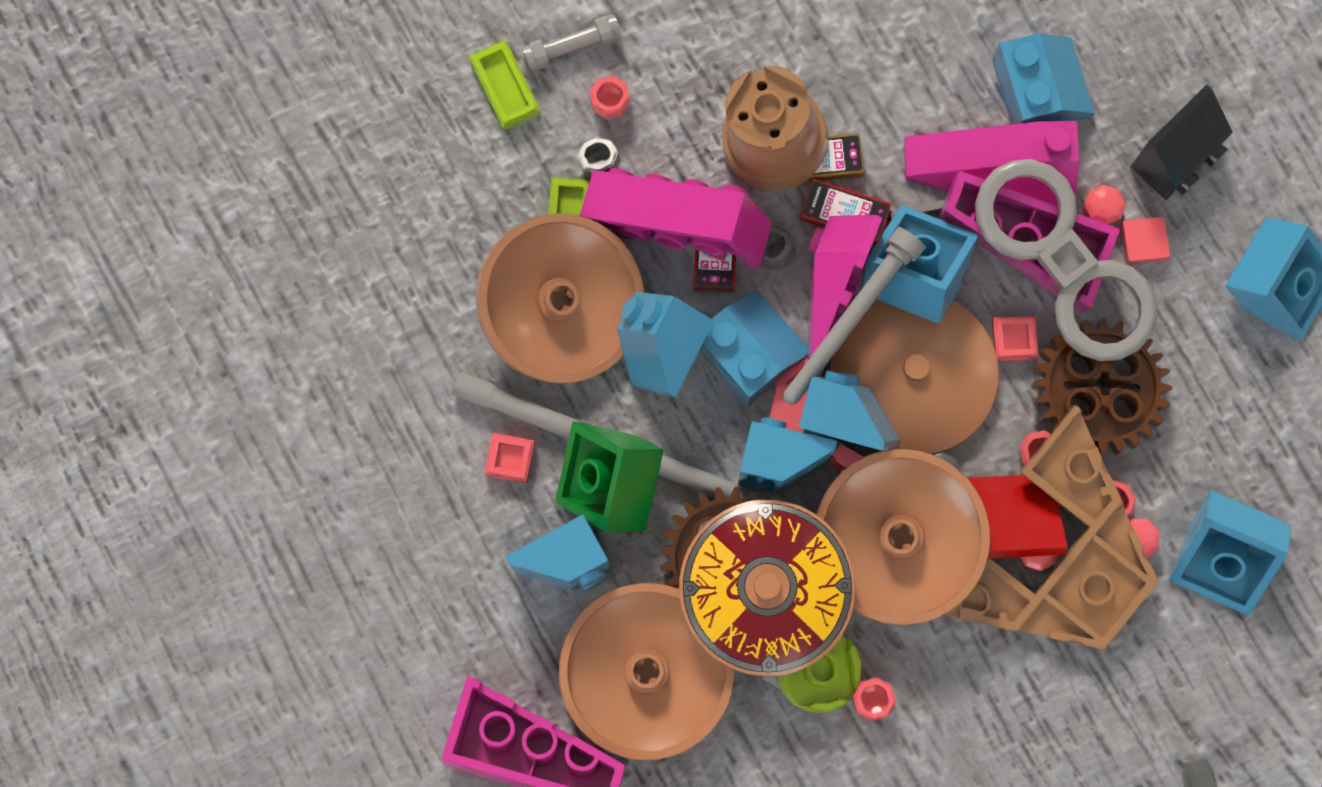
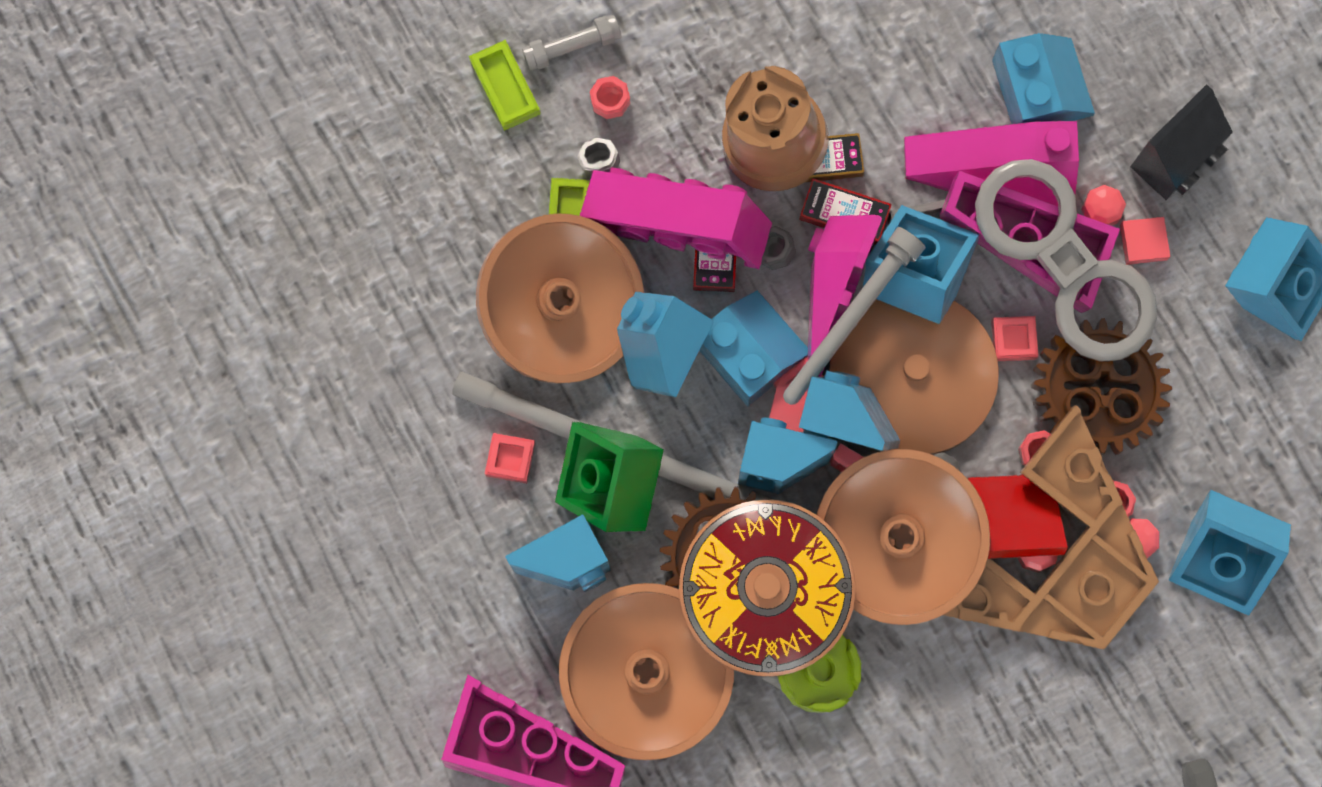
(873, 699): coral tile -> none

